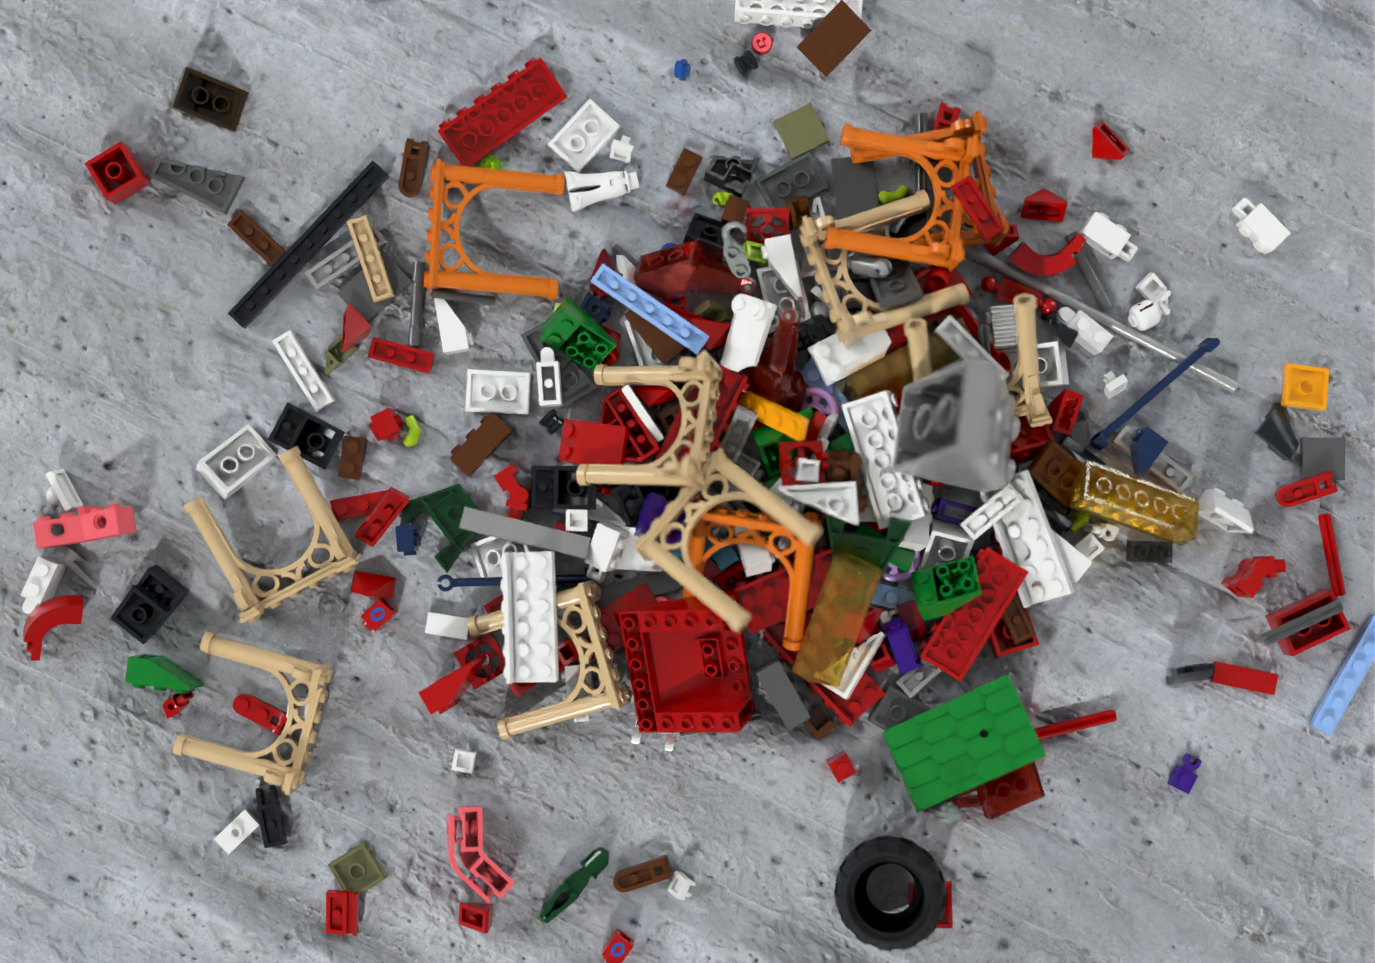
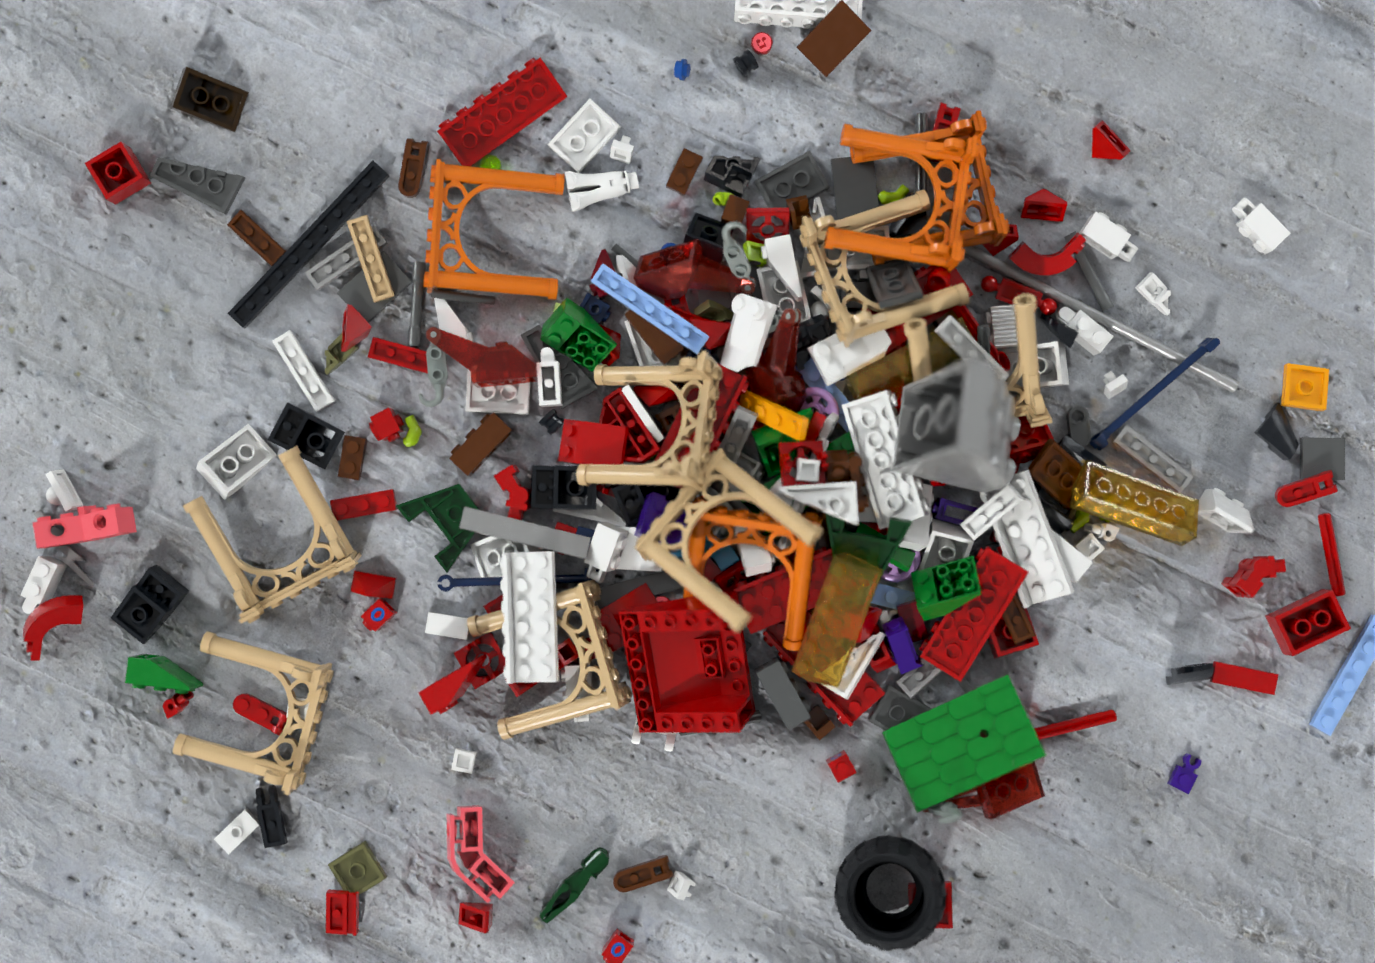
(382, 516): red plate -> none
(408, 539): dark blue brick -> none
(488, 365): none -> clear red slope
(576, 520): white tile -> none
(801, 131): olive tile -> none
(871, 267): light grey piece -> none
(977, 208): red tile -> none
(1065, 411): red slope -> none
(1144, 315): white head -> none
(1145, 449): dark blue slope -> none
(1149, 551): clear smoke slope -> none
(1302, 622): dark grey axle -> none

